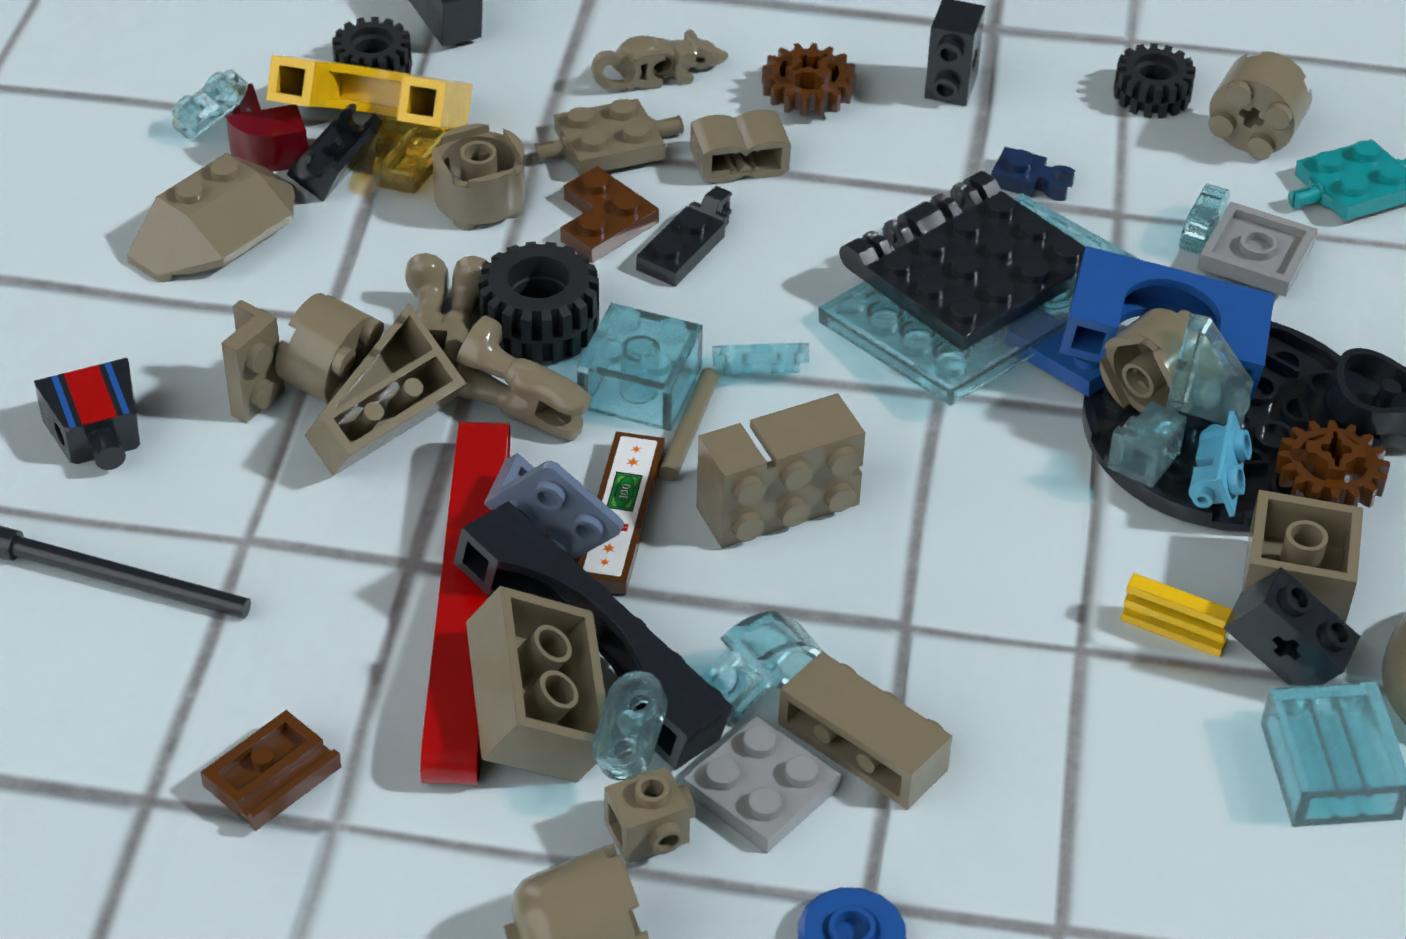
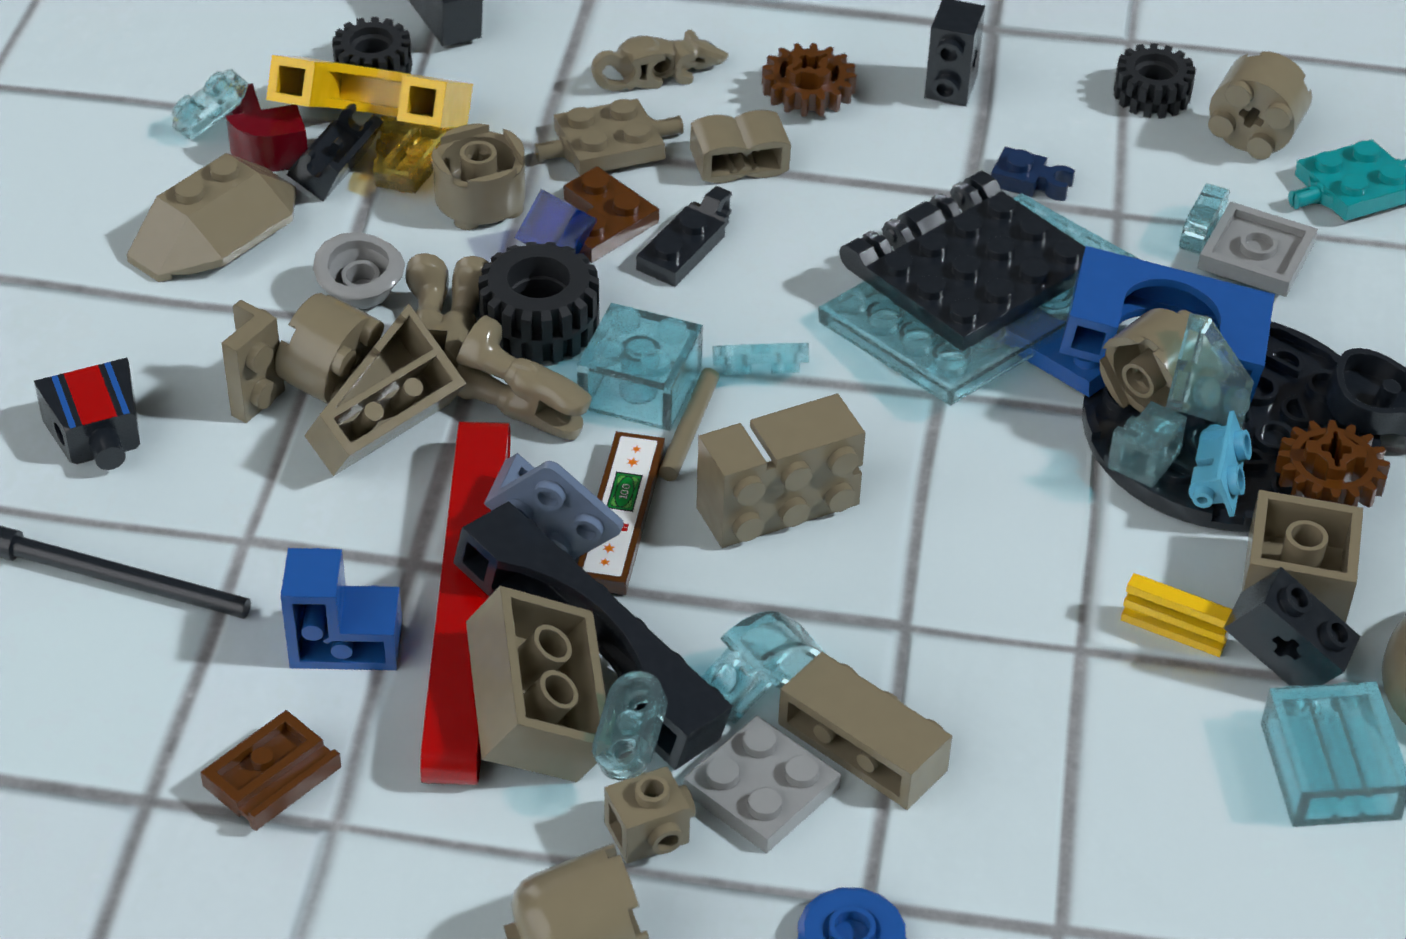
(333, 622): none -> blue brick
(358, 268): none -> light grey hat
(555, 222): none -> clear blue brick

